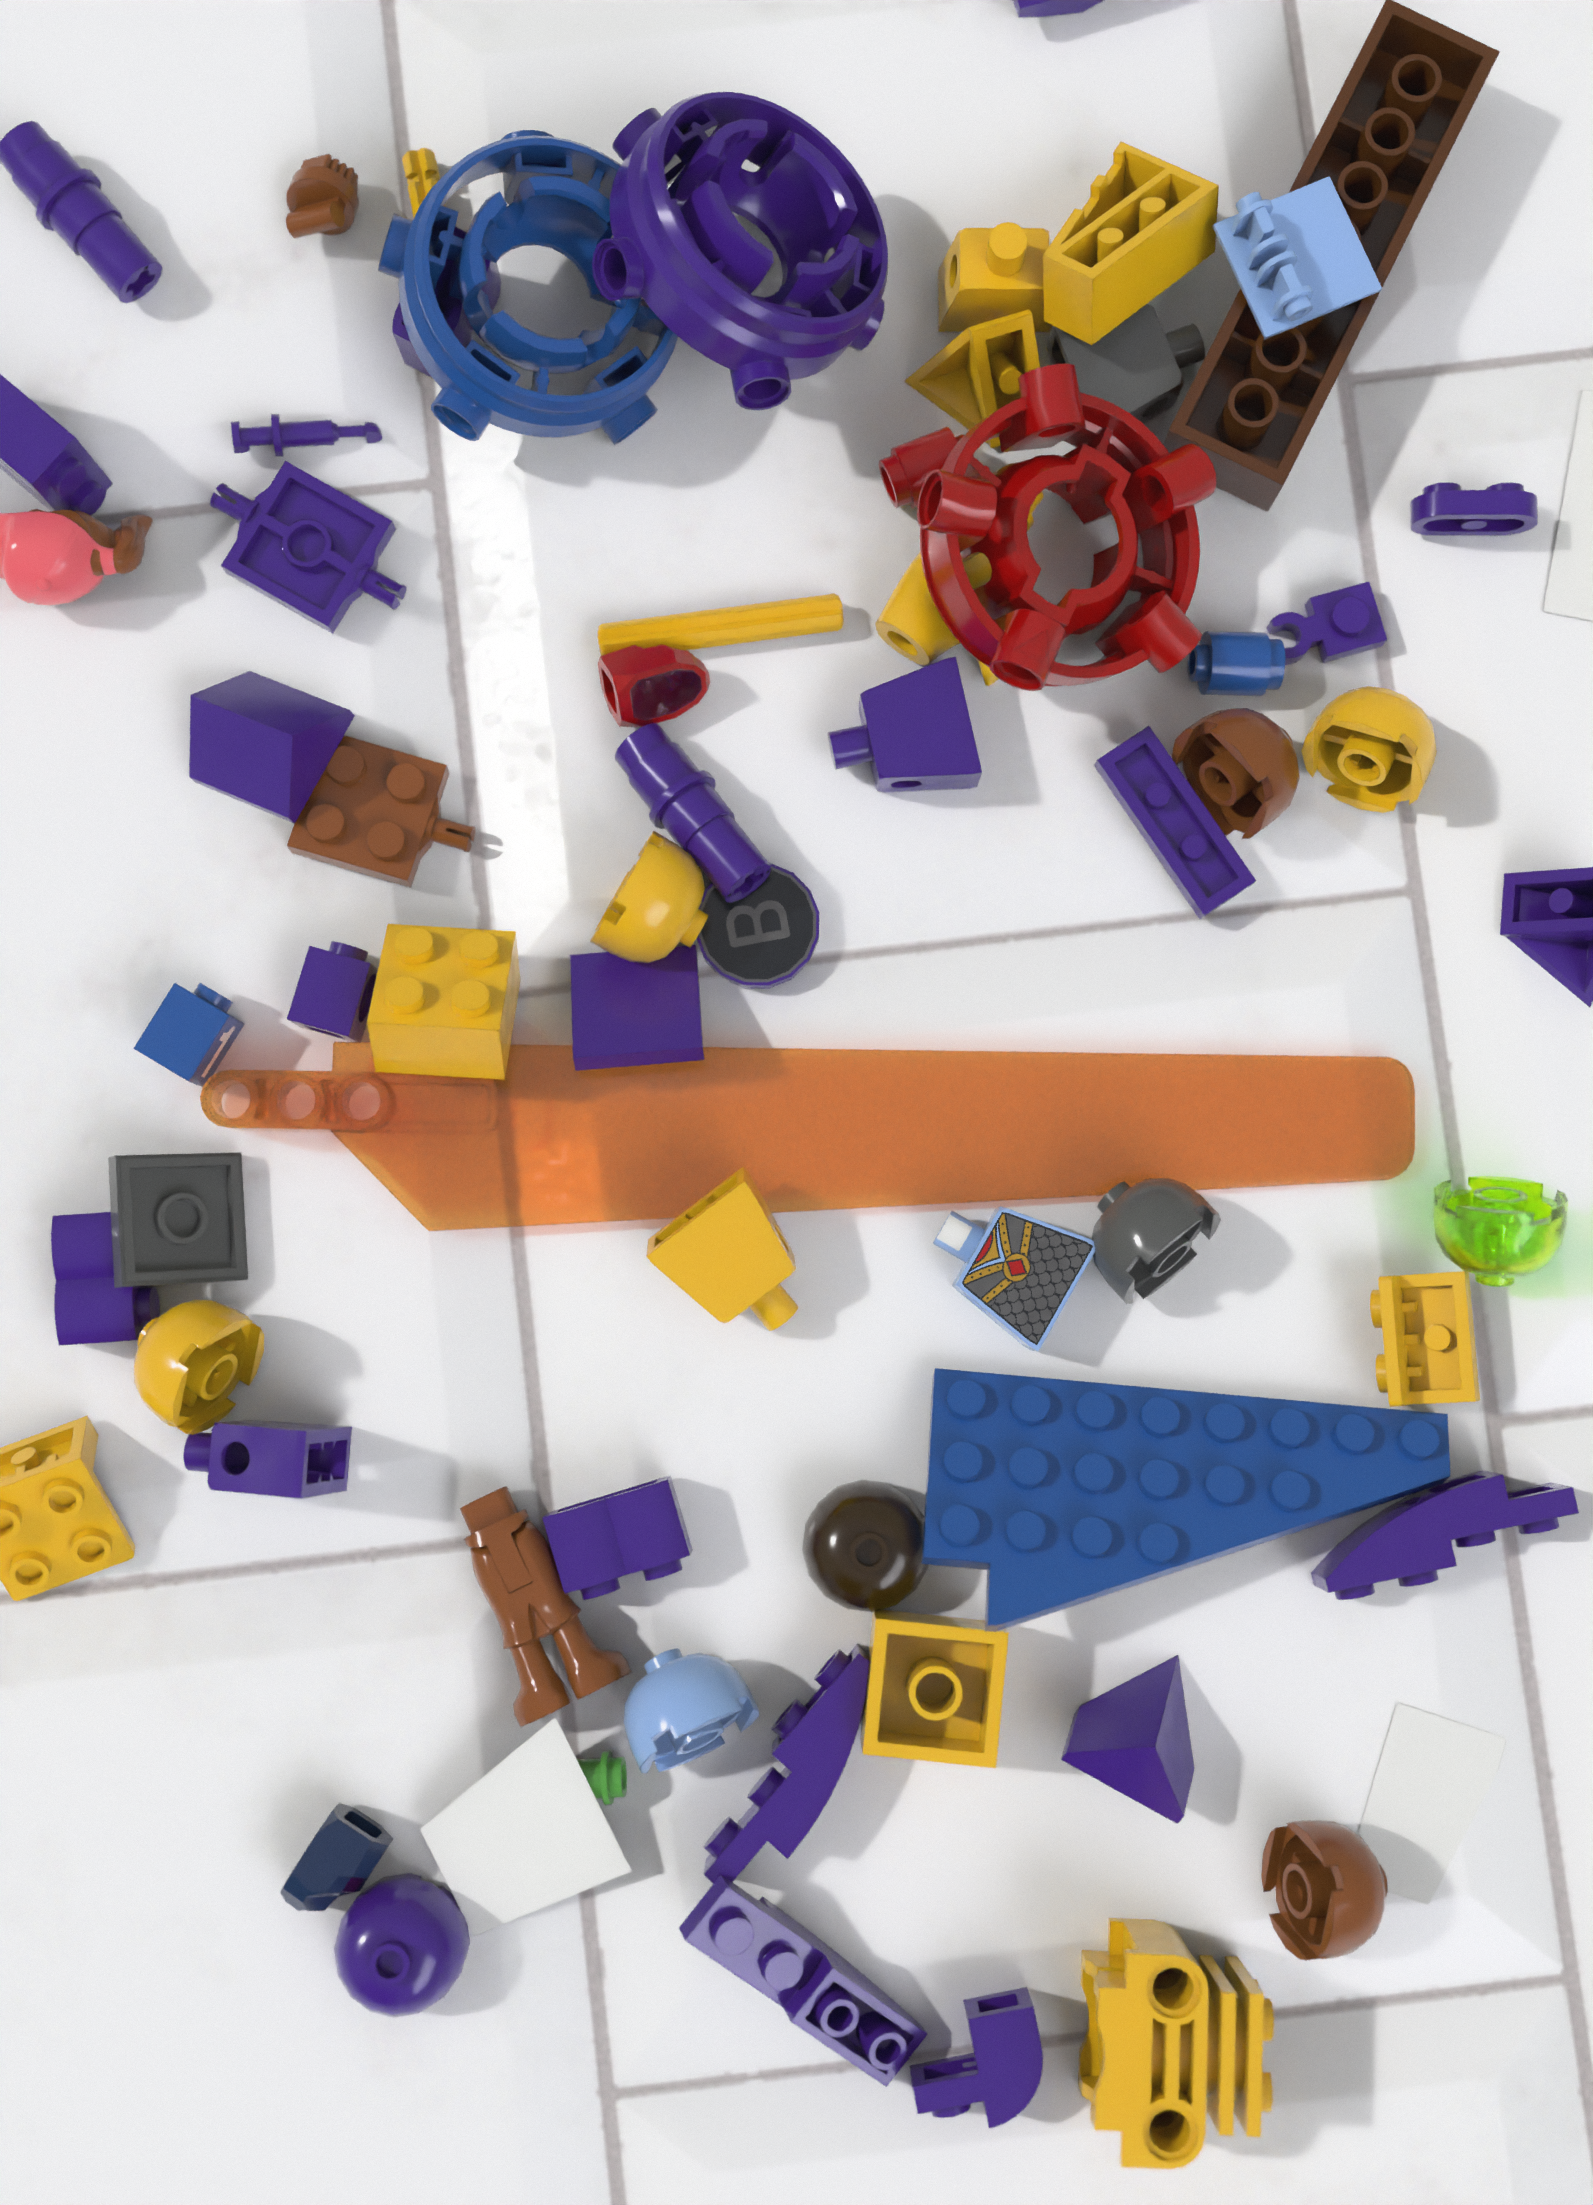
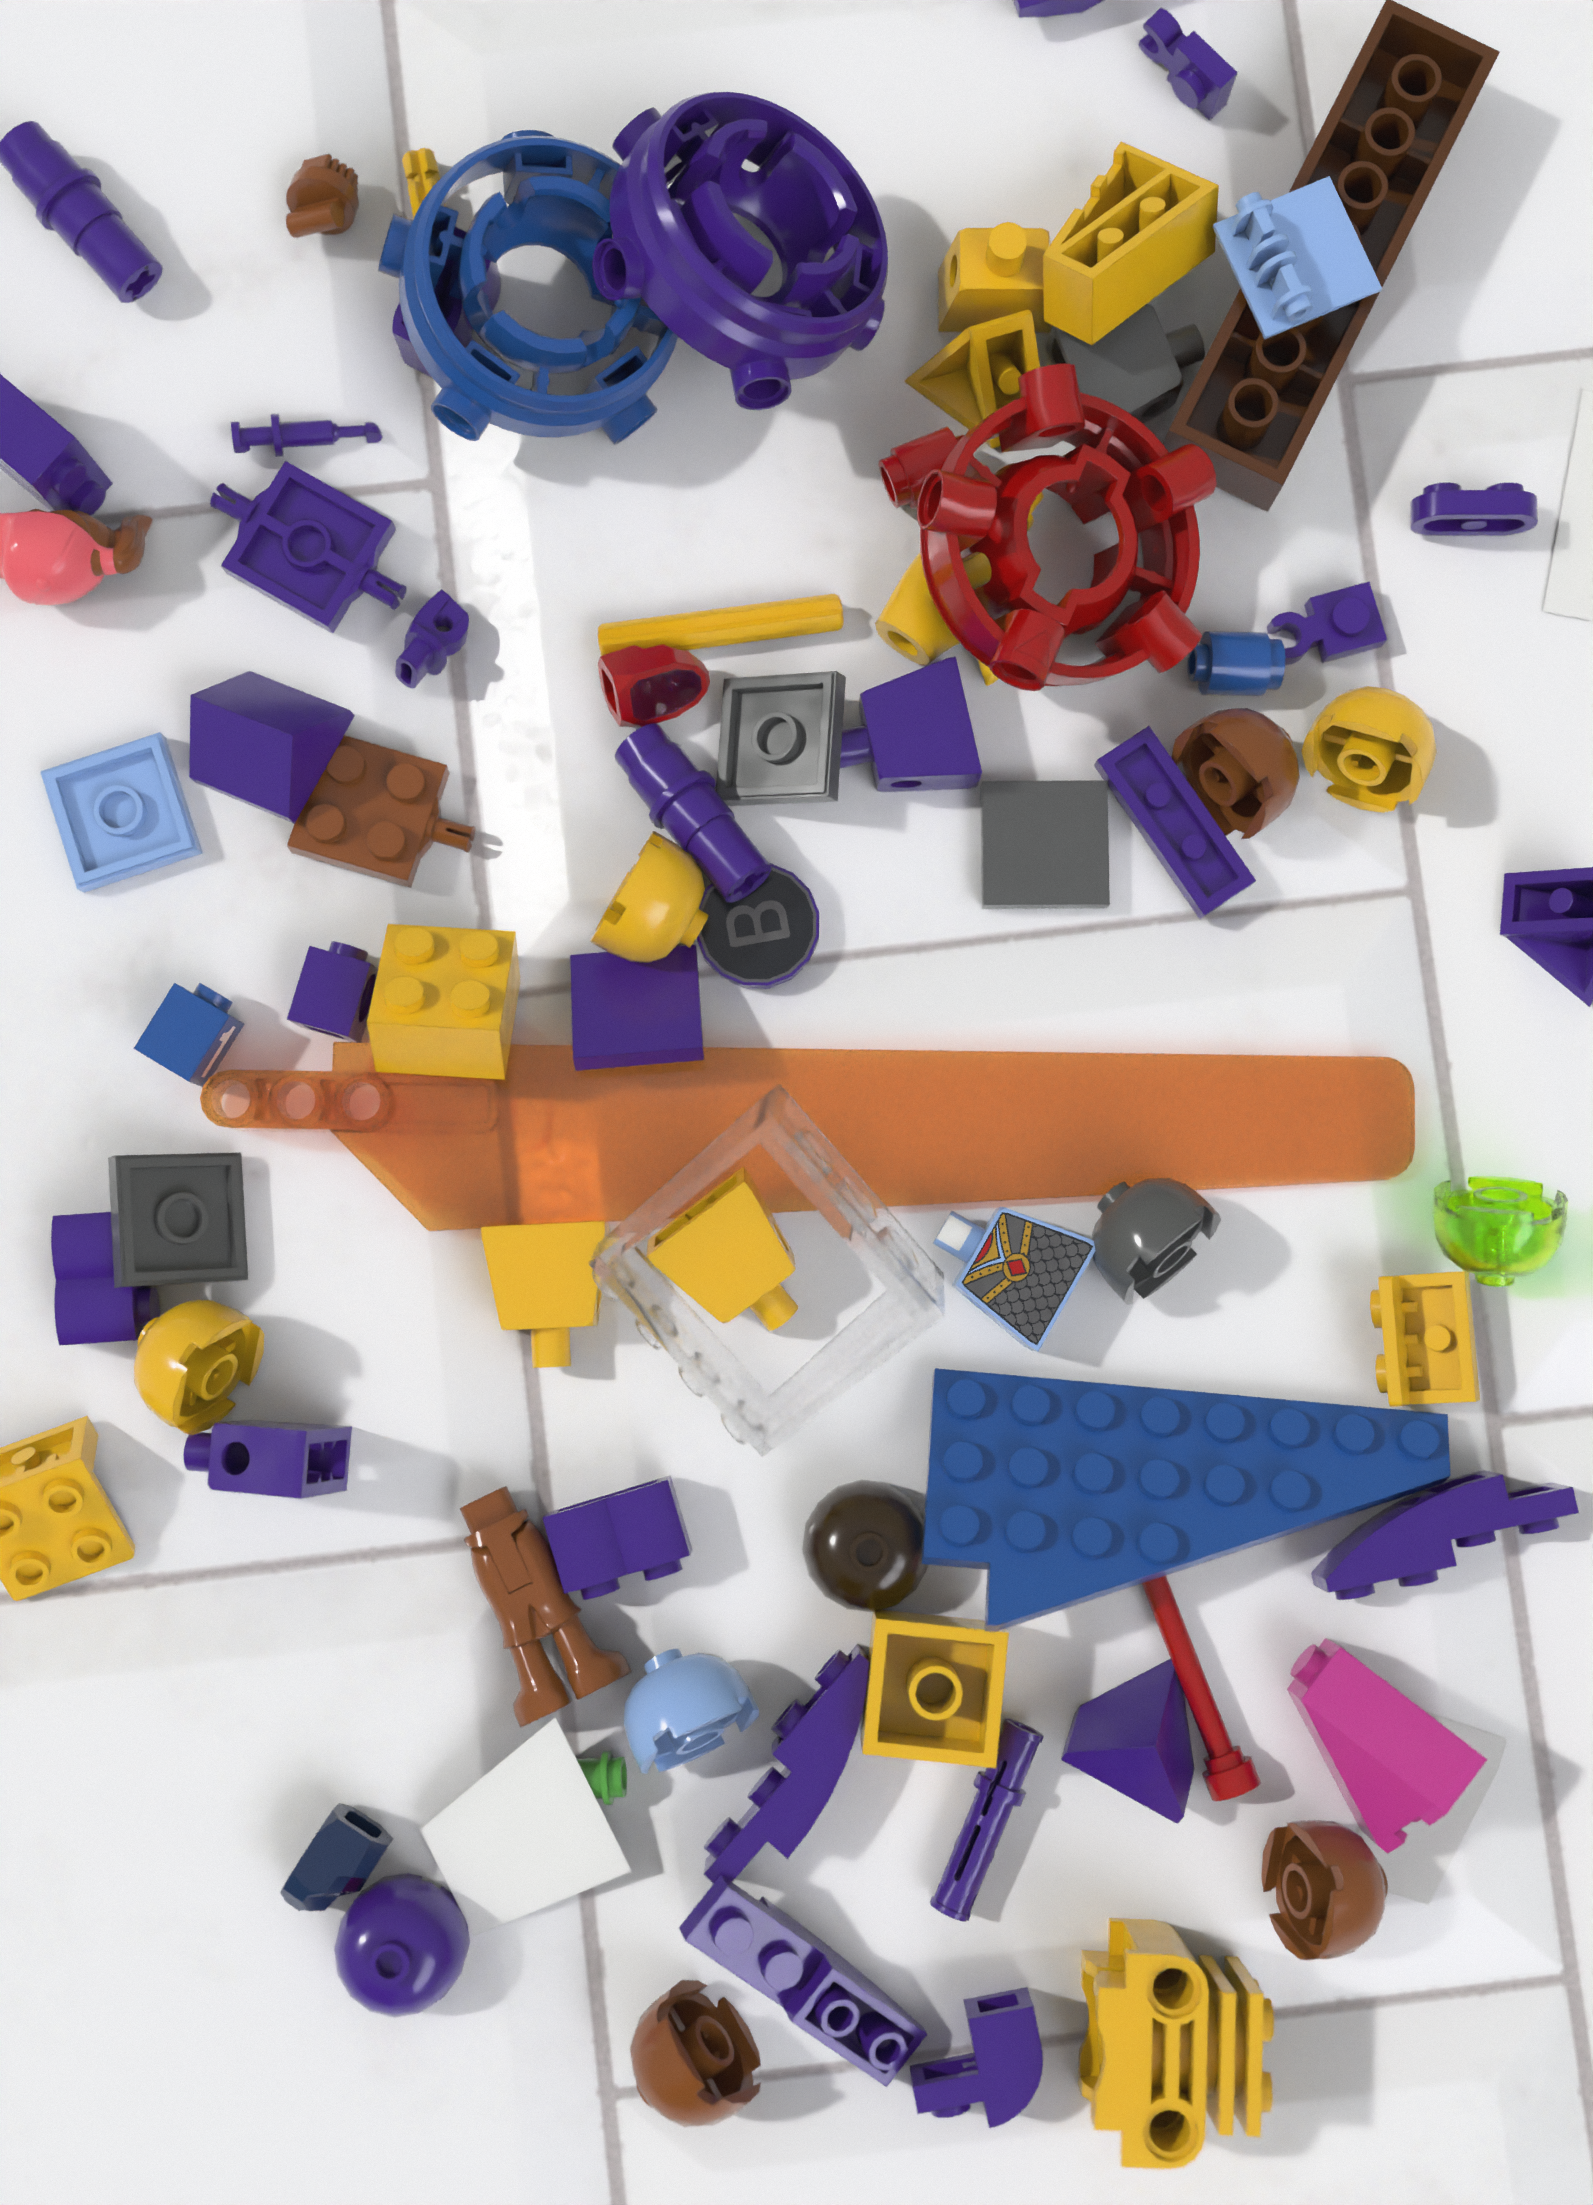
(121, 812): none -> light blue tile
(425, 645): none -> dark purple piece
(545, 1282): none -> yellow torso
(665, 1320): none -> clear windscreen
(694, 2057): none -> dark orange cylinder
(781, 738): none -> tile
(996, 1796): none -> dark purple pin
(1044, 844): none -> dark grey tile
(1195, 69): none -> dark purple plate
(1227, 1770): none -> red piece
(1379, 1745): none -> dark pink slope

